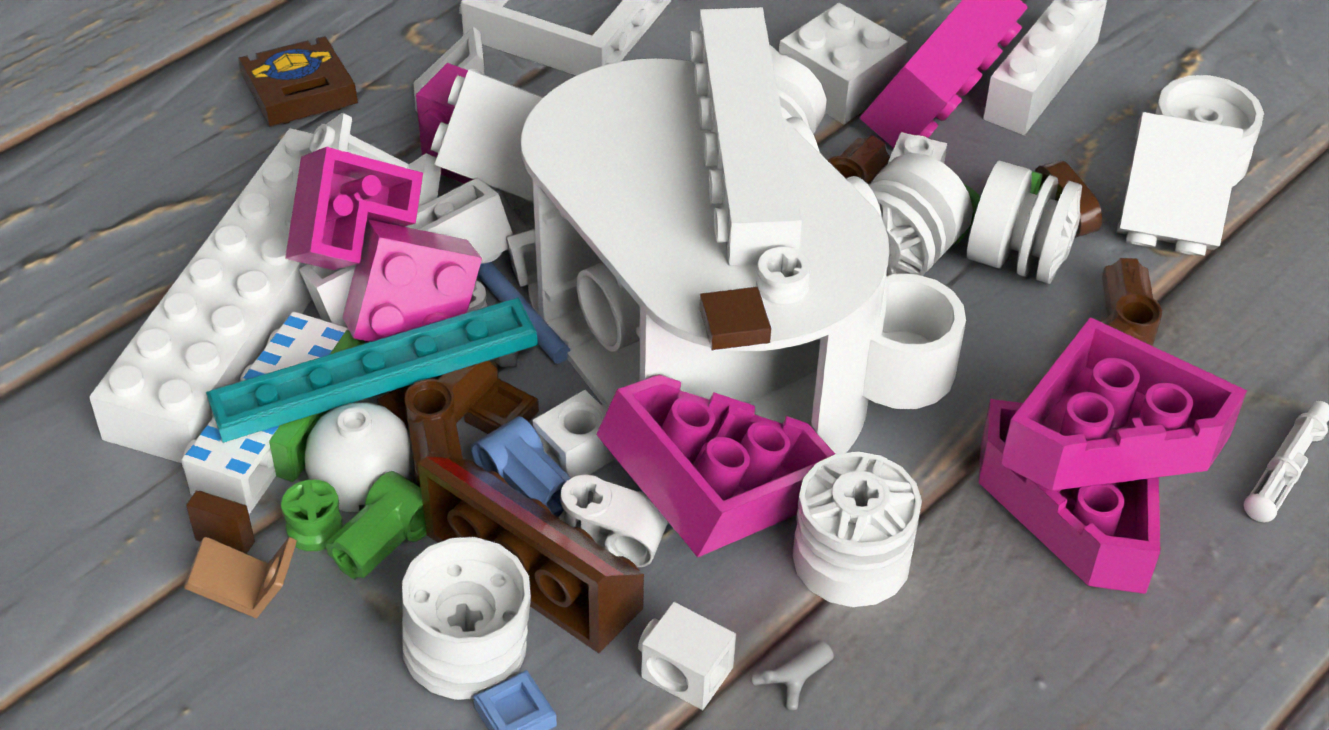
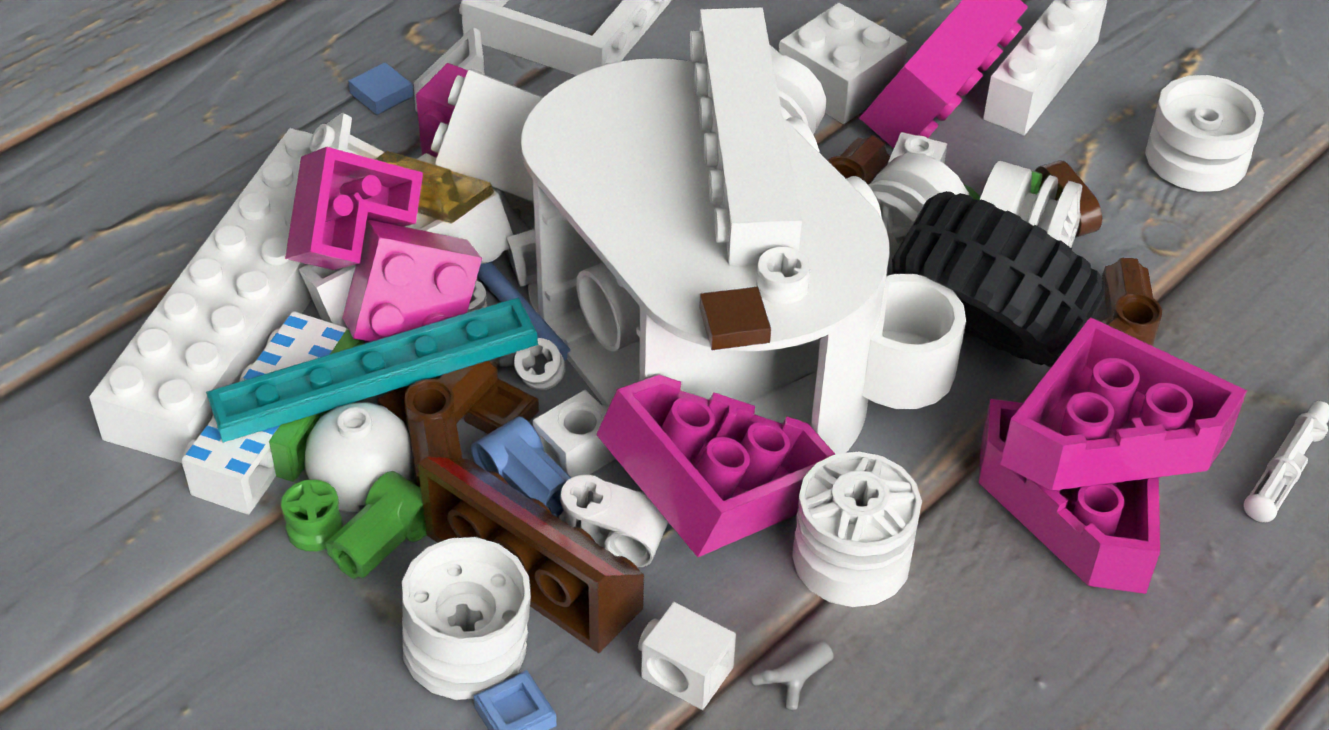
(220, 521): reddish brown tile -> none
(237, 577): medium nougat bracket -> none
(297, 69): reddish brown container -> none
(381, 88): none -> medium blue tile
(443, 192): none -> clear yellow panel
(553, 370): none -> white bush
(1012, 277): none -> black tyre
(1179, 183): white panel -> none

